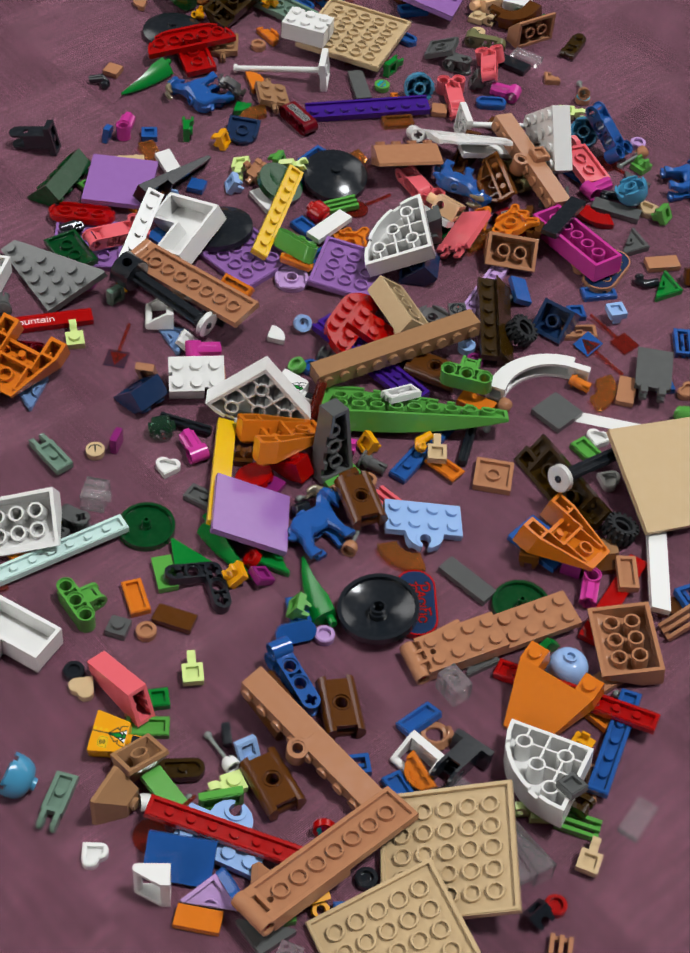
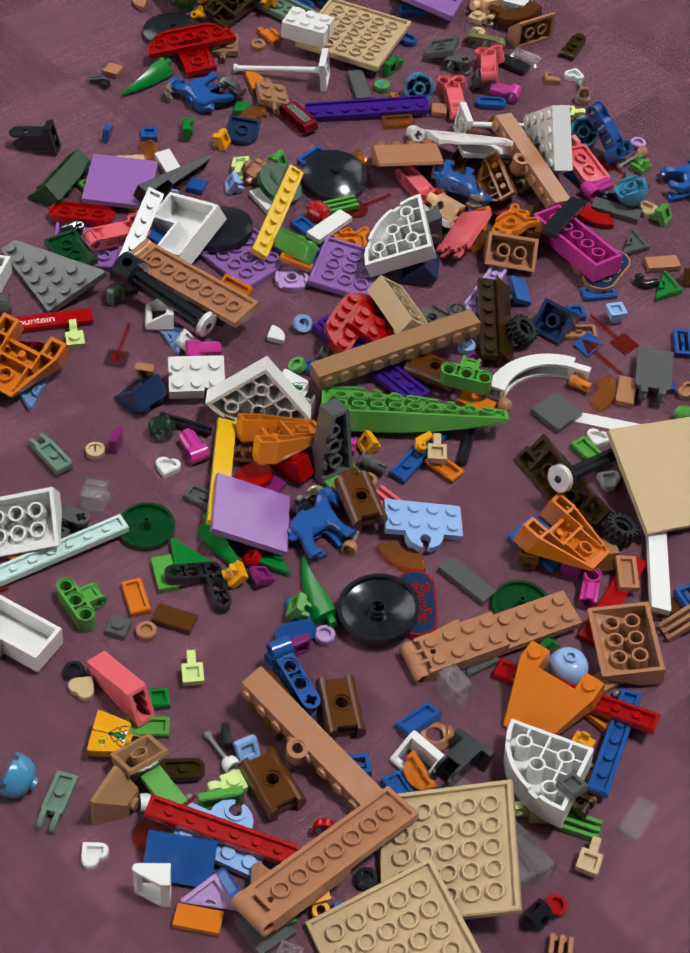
(124, 126): dark pink piece -> none
(298, 164): yellowish green plate -> none
(301, 644): none -> magenta tile
(317, 397): clear red tile -> none
(401, 393): white tile -> none
(493, 476): nougat tile -> none
(539, 154): nougat tile -> none
(573, 75): none -> white tile

